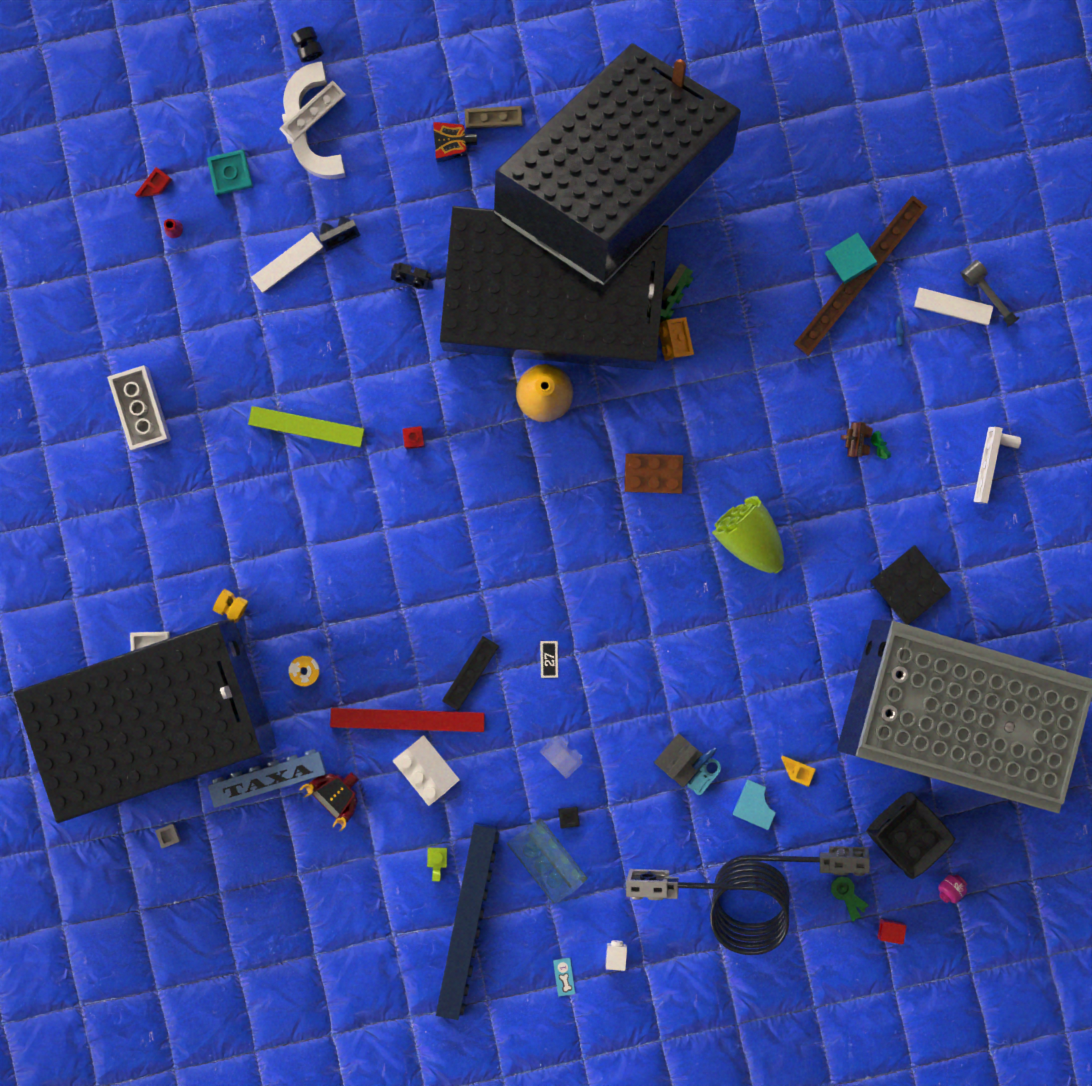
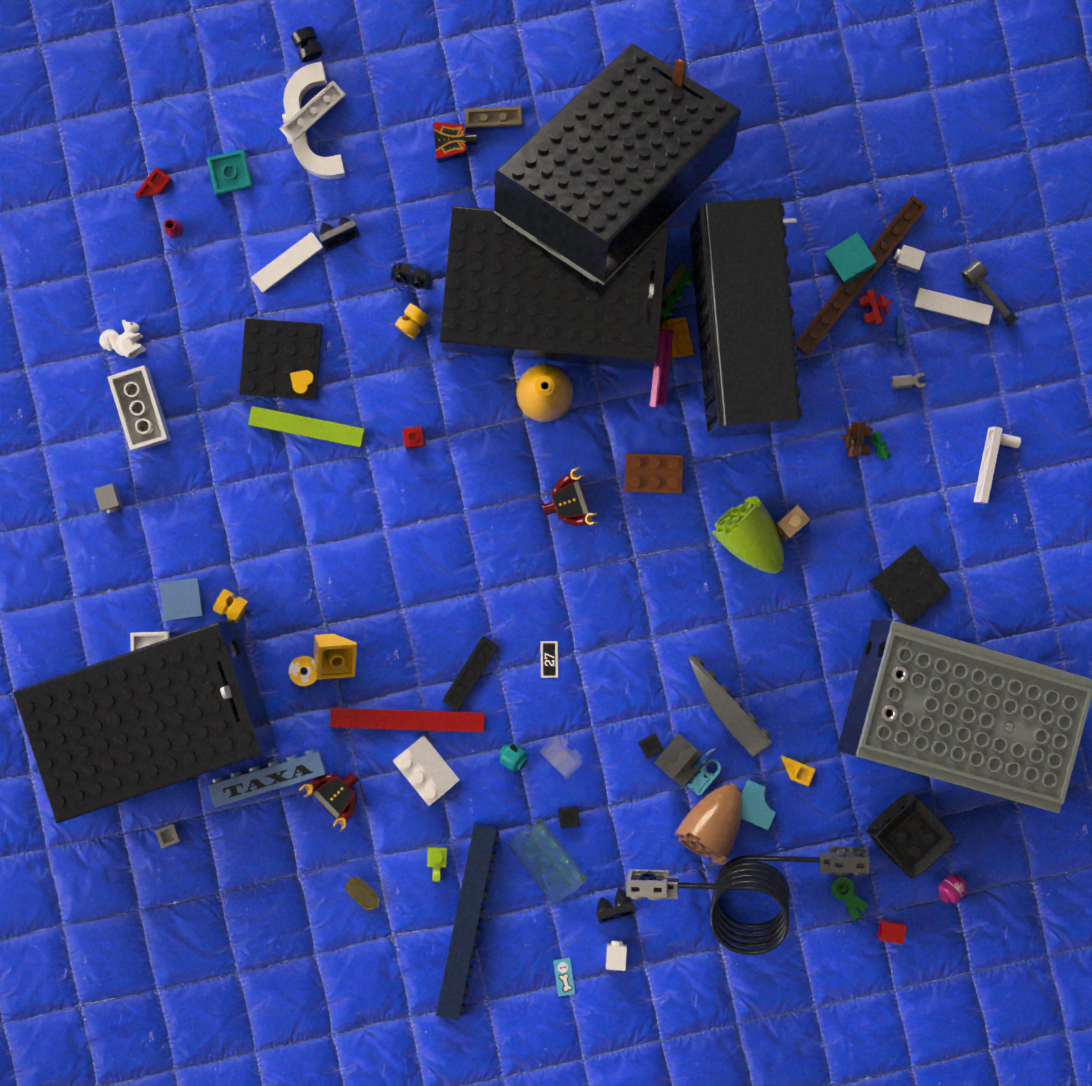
(108, 498): none -> light grey brick
(123, 344): none -> white animal
(181, 599): none -> medium blue tile
(273, 352): none -> black plate
(301, 380): none -> yellow tile
(334, 656): none -> yellow slope
(362, 893): none -> clear yellow tile
(412, 321): none -> yellow wheel
(513, 757): none -> teal head
(569, 501): none -> torso
(623, 907): none -> black tile
(651, 745): none -> black tile
(661, 368): none -> dark pink tile
(713, 824): none -> medium nougat cylinder
(729, 711): none -> dark grey wedge
(745, 317): none -> black piece
(791, 522): none -> tan torso
(872, 299): none -> red hips
(906, 381): none -> light grey bar
(909, 258): none -> white brick

